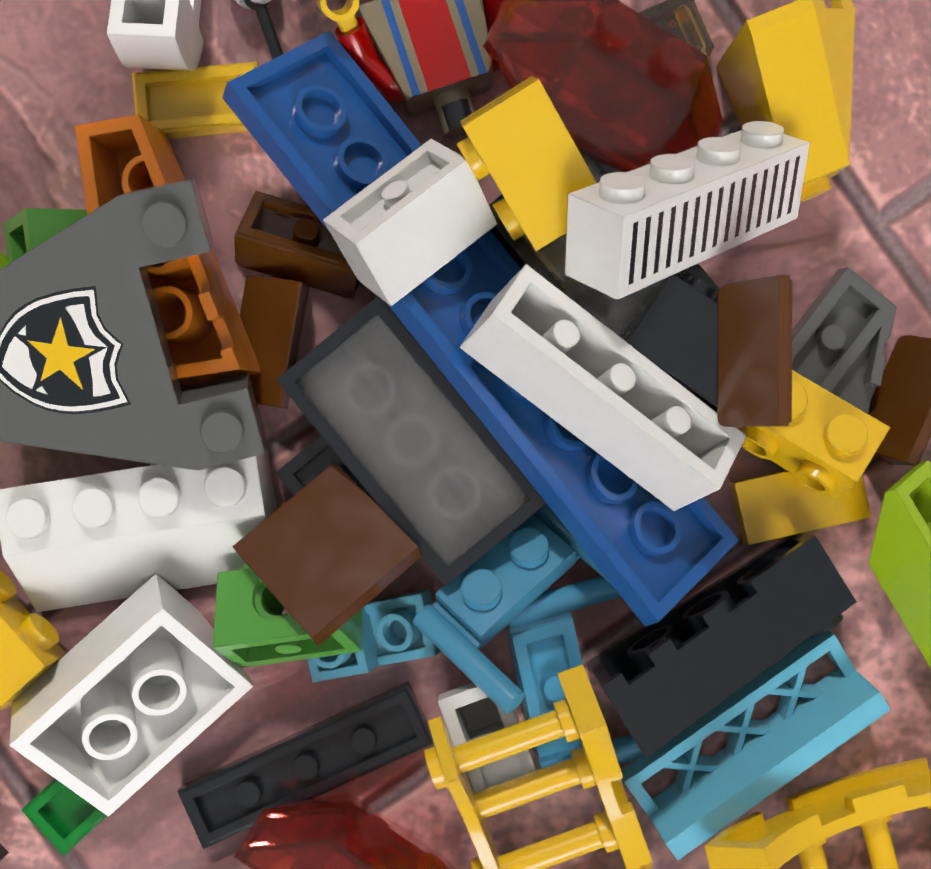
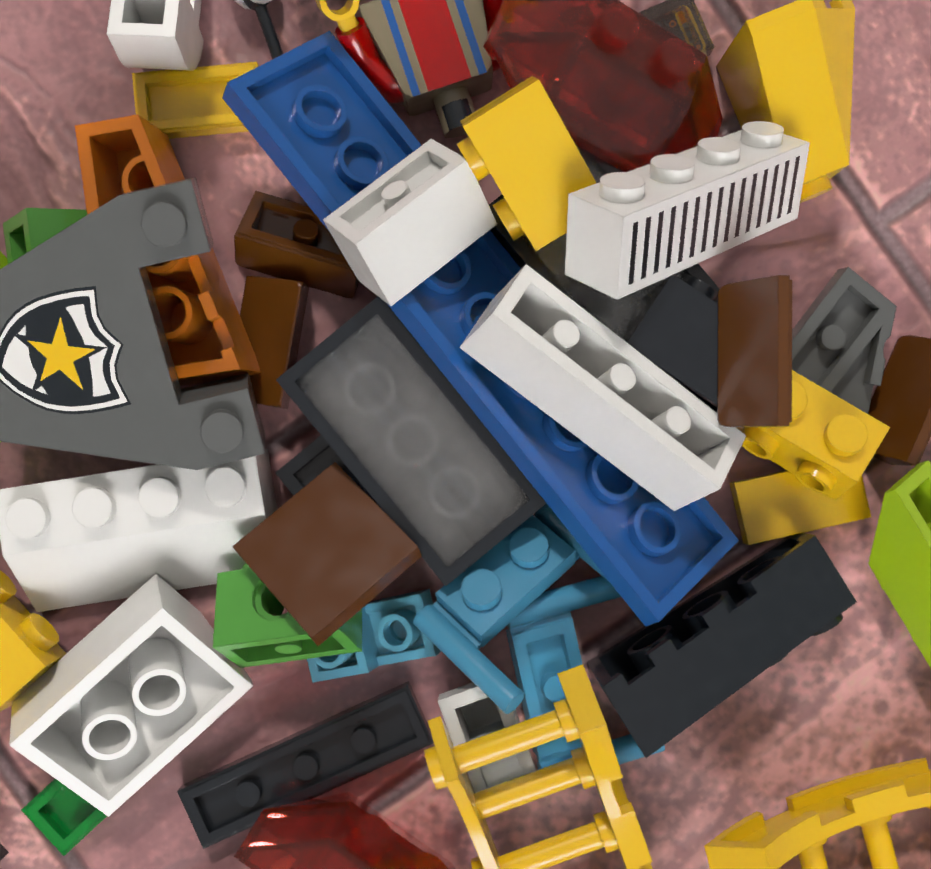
(758, 753): medium azure fence -> none

